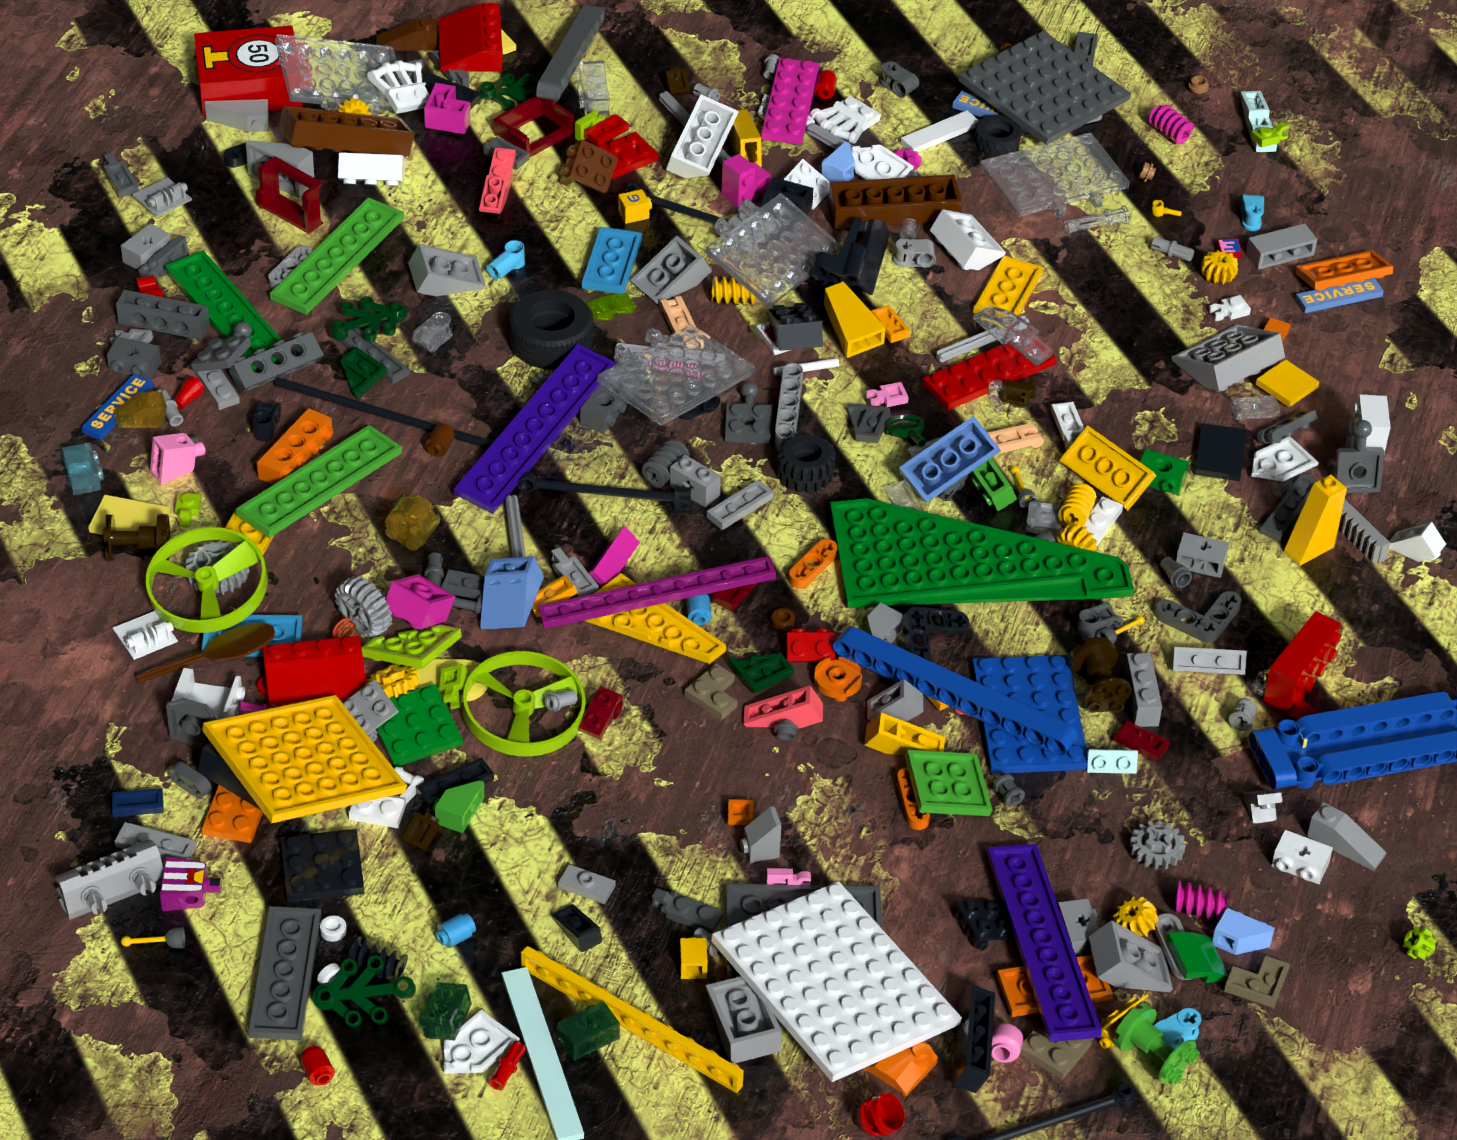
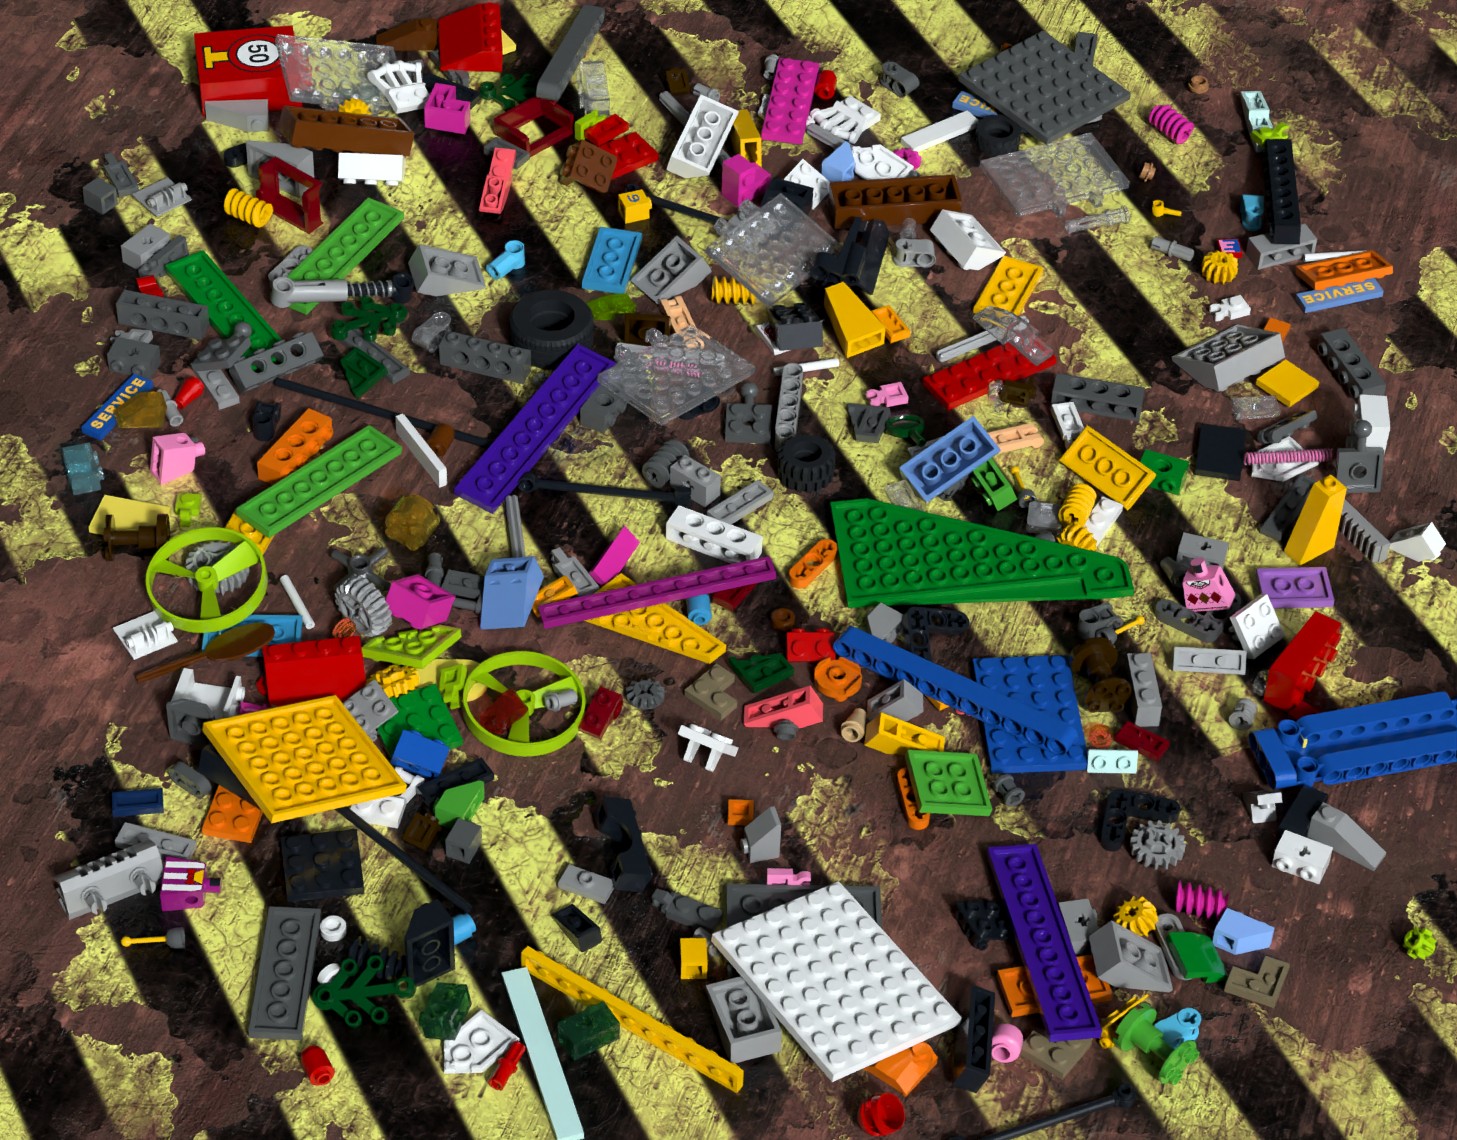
(100, 195): none -> dark grey brick
(247, 208): none -> yellow piece
(288, 291): none -> piece
(297, 602): none -> white piece
(362, 566): none -> flat silver bar
(405, 859): none -> black piece
(420, 754): none -> blue brick
(421, 450): none -> white tile
(429, 943): none -> black slope
(463, 840): none -> dark grey brick
(485, 357): none -> dark grey brick
(505, 710): none -> clear red piece
(618, 820): none -> black arch
(638, 324): none -> dark brown slope
(645, 700): none -> dark grey gear
(700, 735): none -> white plate
(712, 536): none -> white brick
(854, 726): none -> tan cone
(1099, 396): none -> dark grey brick
(1101, 736): none -> clear orange tile
(1129, 808): none -> black beam
(1206, 587): none -> bright pink torso
(1256, 626): none -> white plate
(1281, 191): none -> black brick
(1296, 458): none -> bright pink piece
(1296, 587): none -> medium lavender plate
(1301, 811): none -> black beam
(1314, 257): none -> white piece
(1350, 364): none -> dark grey brick

